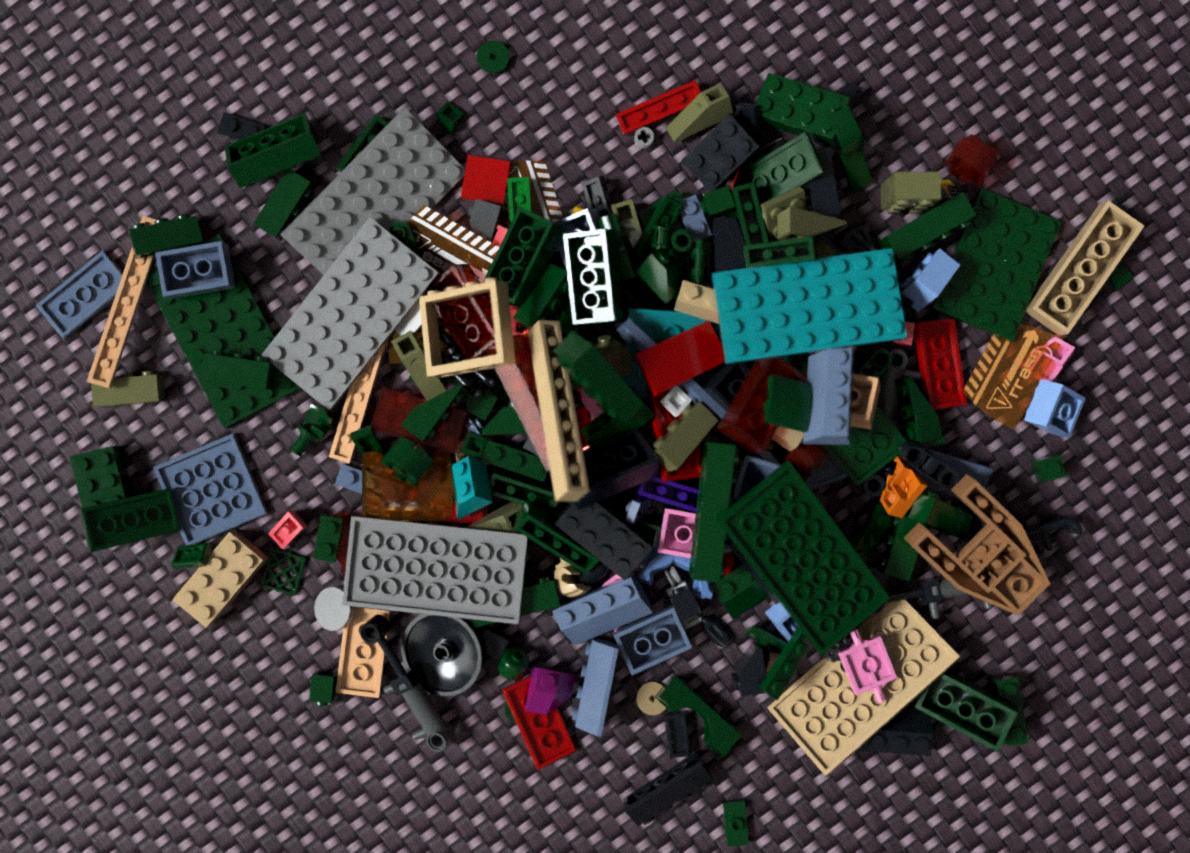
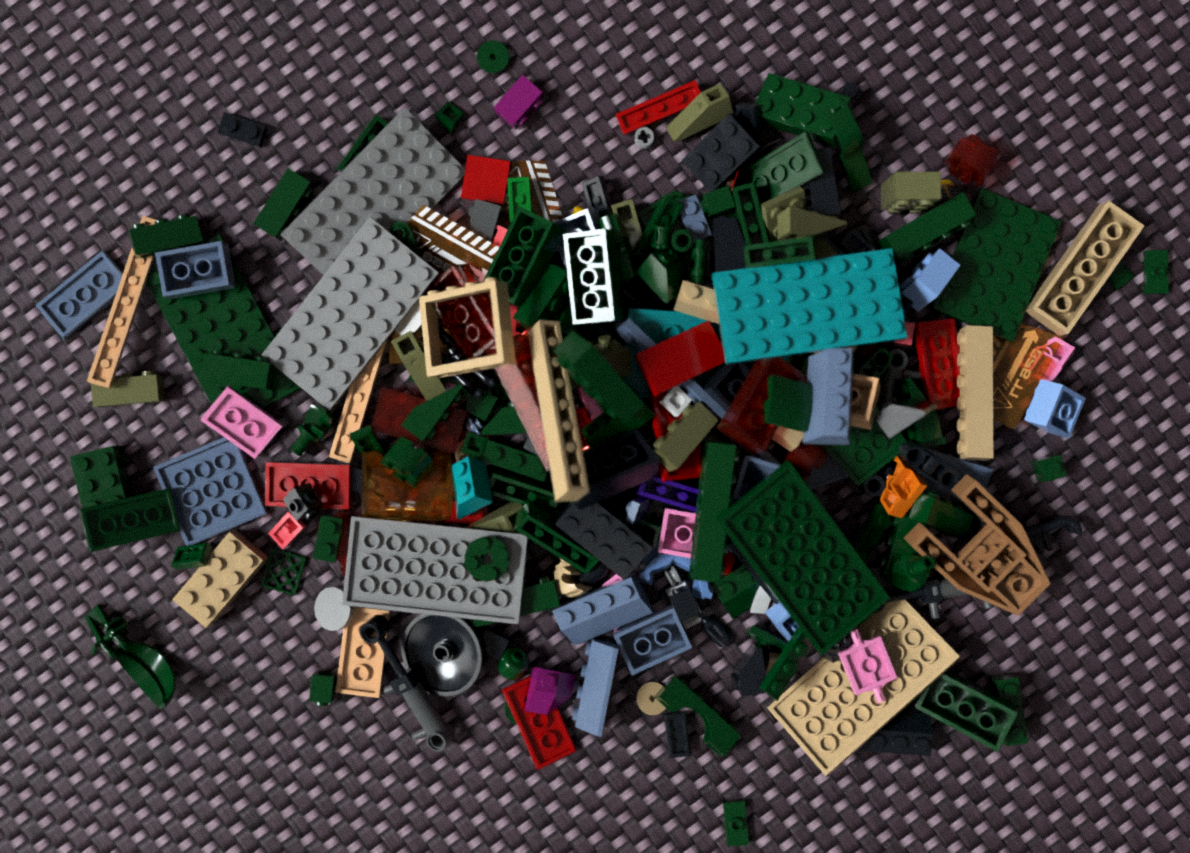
(141, 661): none -> dark green piece
(241, 421): none -> bright pink plate
(272, 150): dark green brick -> none
(303, 502): none -> black brick
(329, 481): none -> red plate
(488, 571): none -> dark green plate
(519, 102): none -> magenta brick
(667, 789): black slope -> none
(760, 602): none -> white sticker
(901, 413): none -> slope
(911, 572): none -> dark green piece
(975, 393): none -> tan brick
(1155, 271): none -> dark green plate

